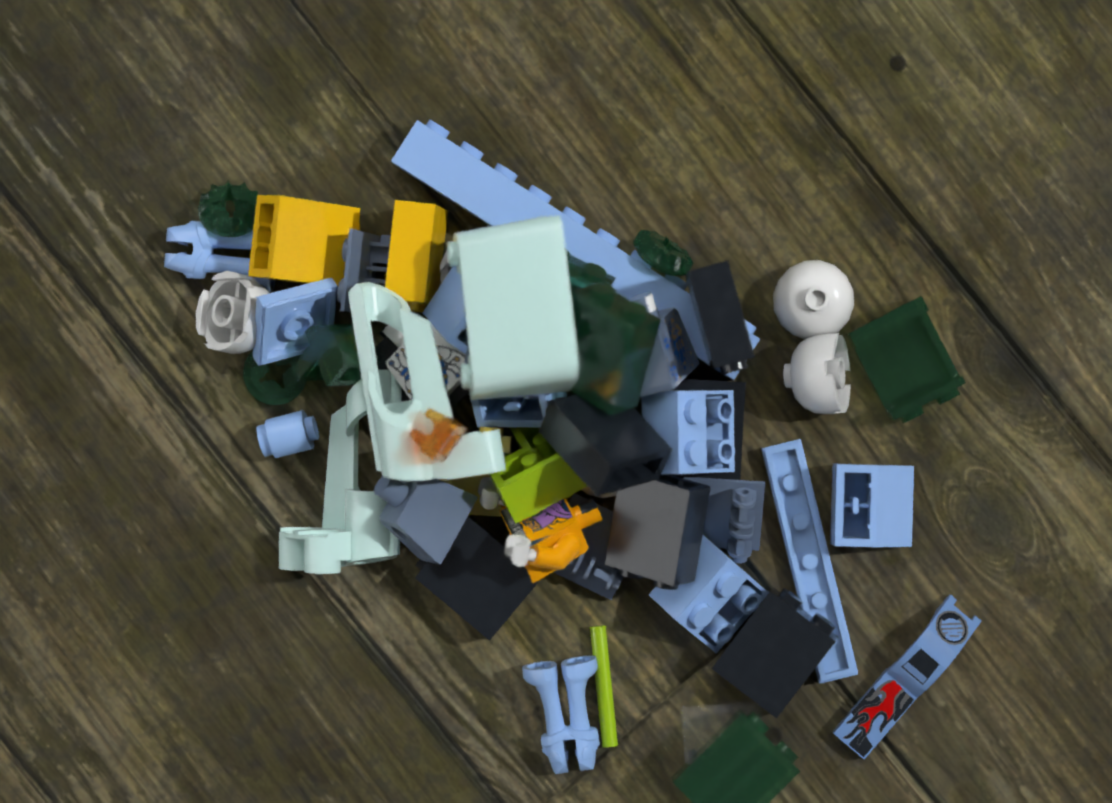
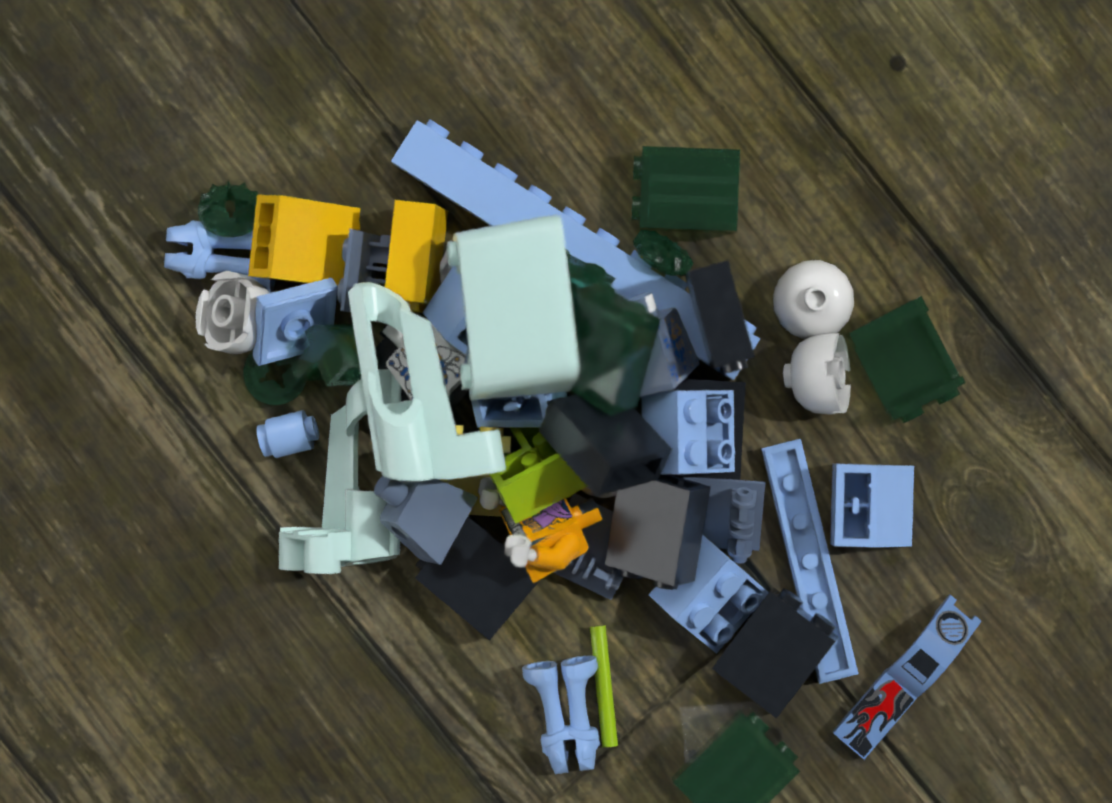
(442, 439): clear orange tile -> none
(687, 189): none -> clear green brick

